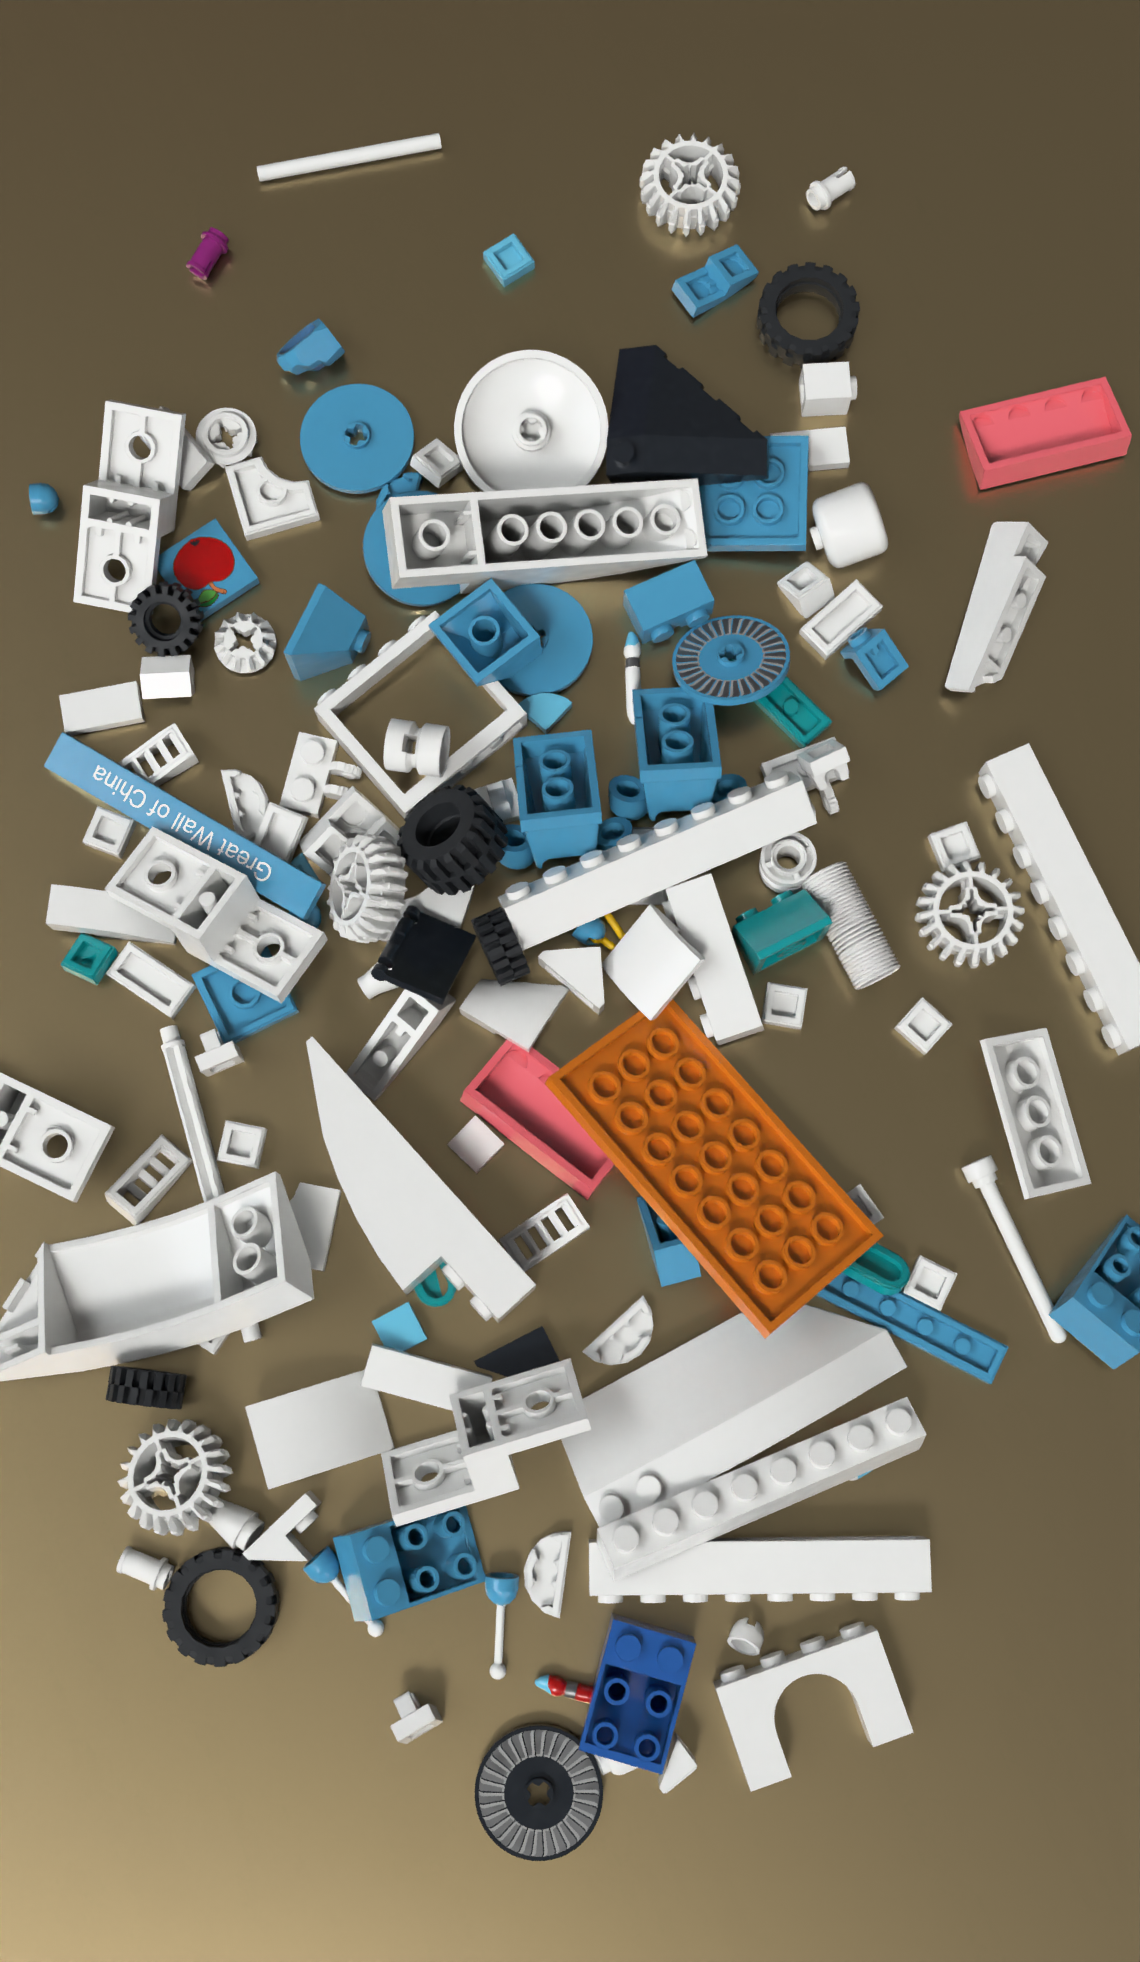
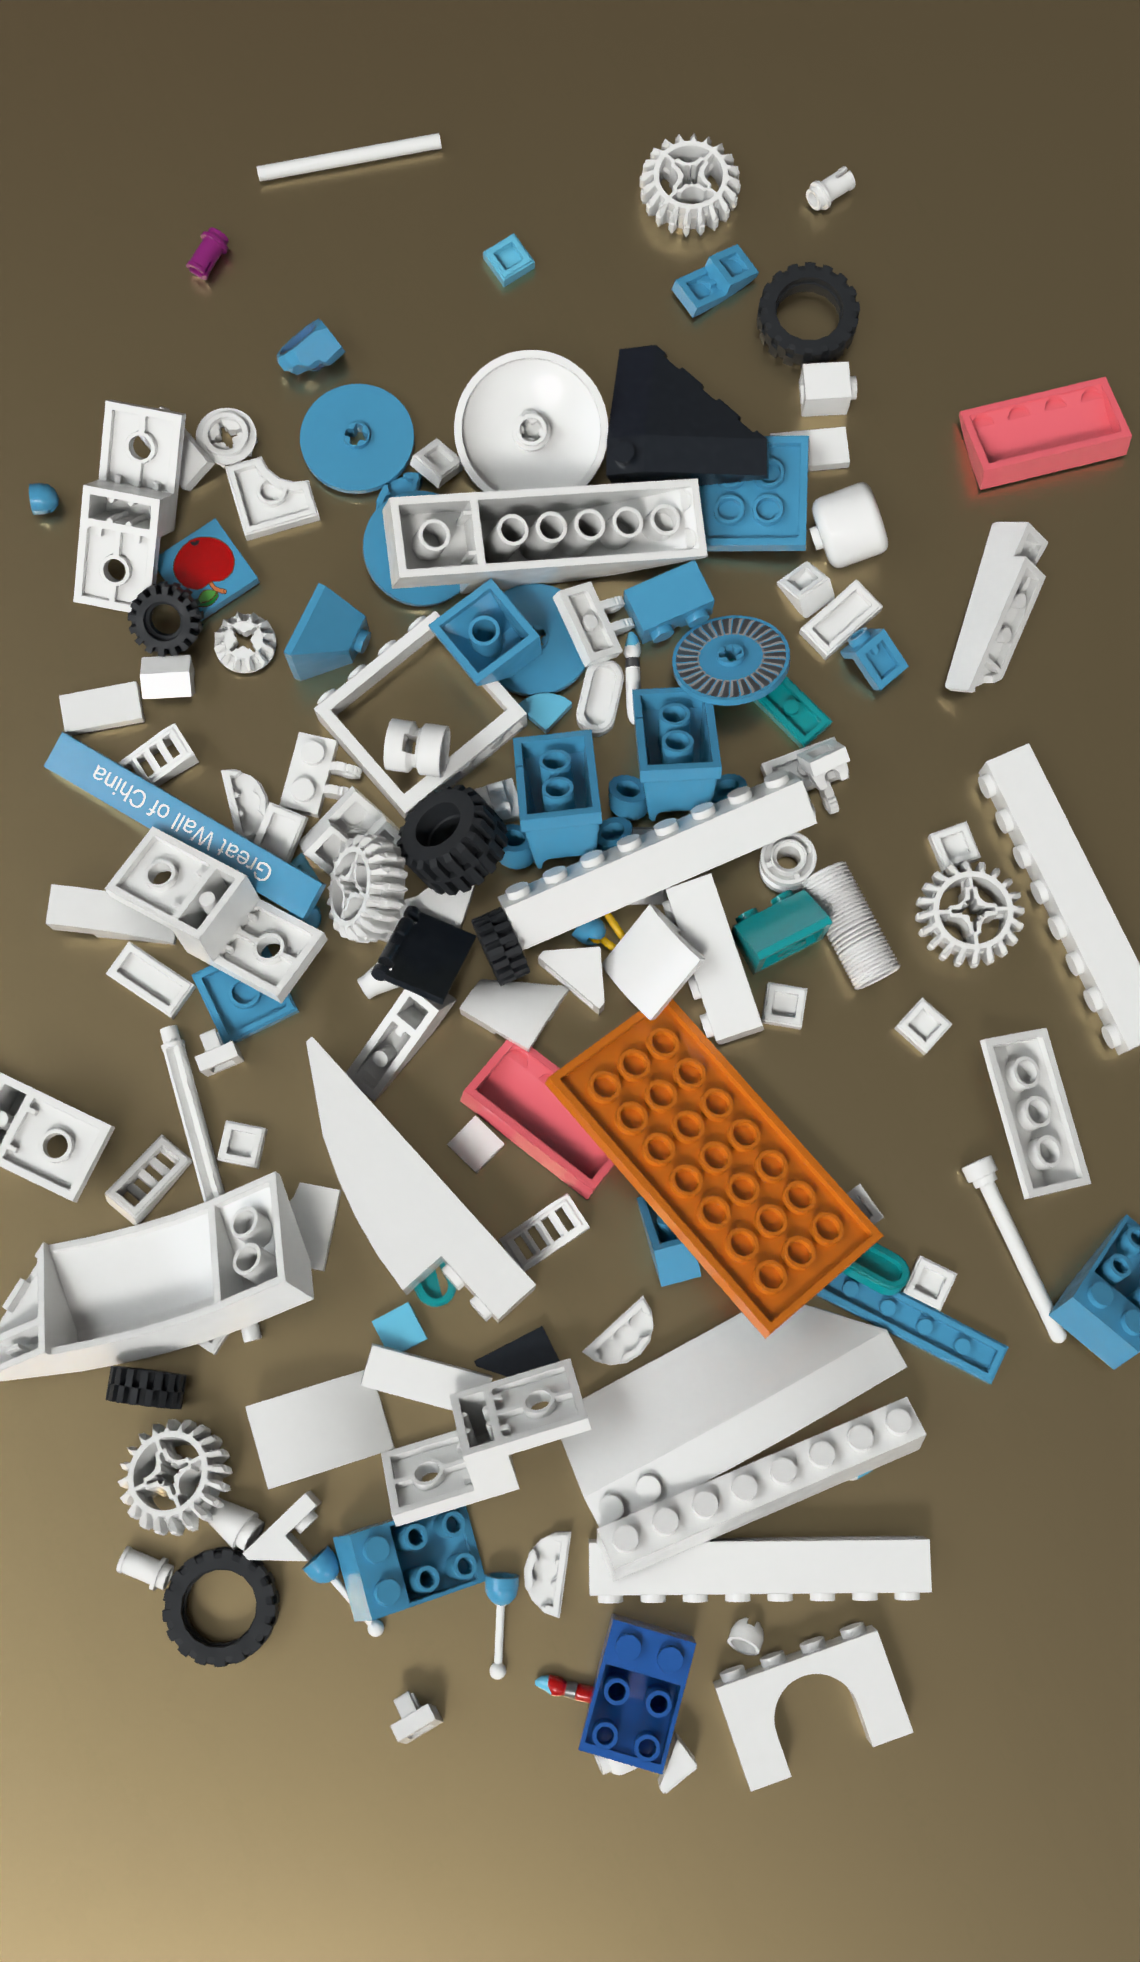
(89, 958): teal tile -> none
(109, 832): white tile -> none
(541, 1827): piece -> none
(588, 622): none -> white hinge
(600, 697): none -> white tile

